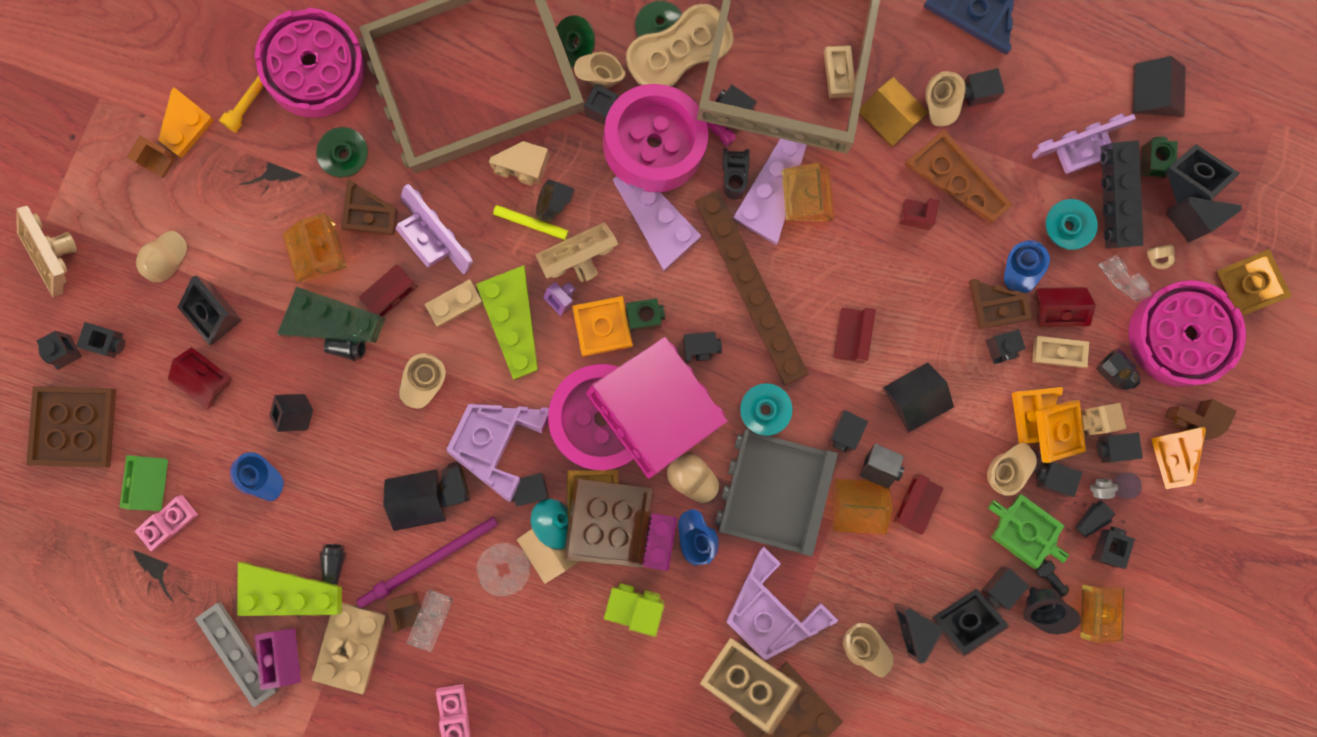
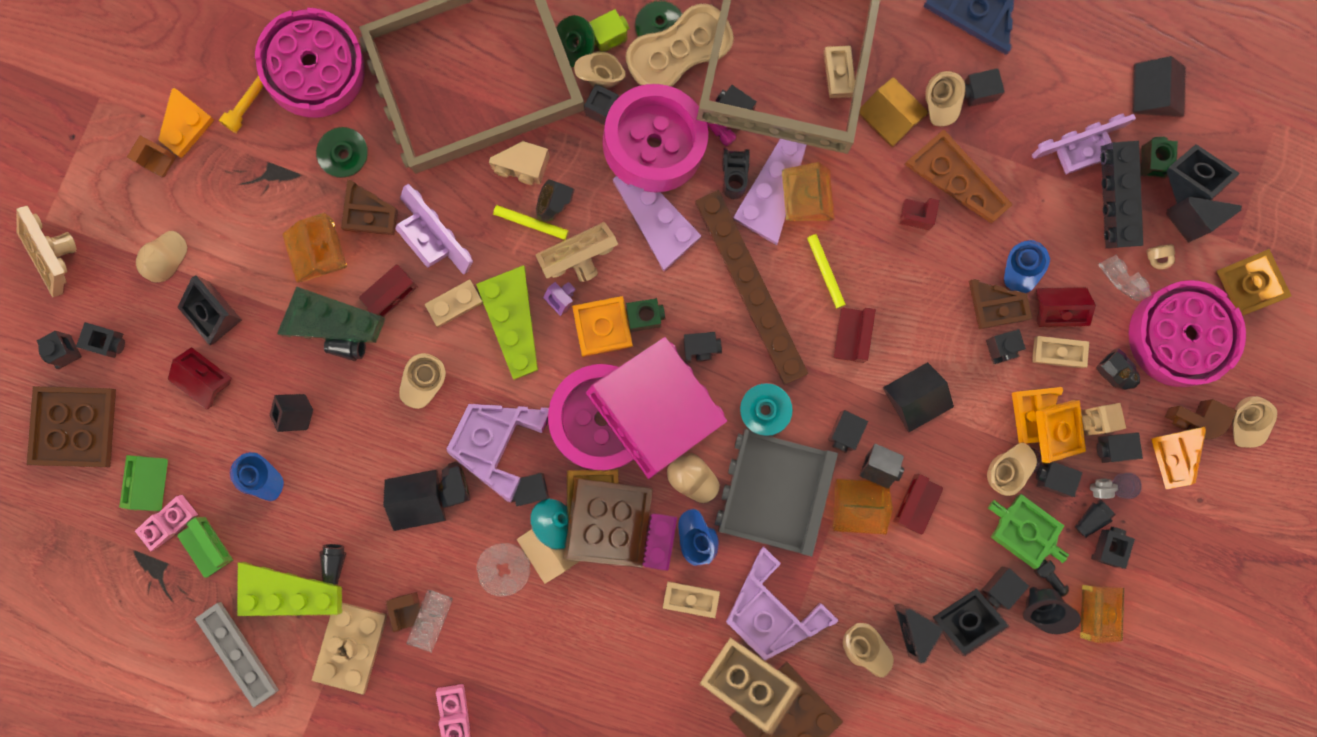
(204, 546): none -> bright green panel
(277, 659): magenta brick -> none
(383, 588): magenta bar -> none
(609, 30): none -> lime brick
(635, 609): lime brick -> none
(691, 599): none -> tan plate
(826, 271): none -> neon yellow bar
(1080, 217): teal dish -> none
(1253, 421): none -> tan piece

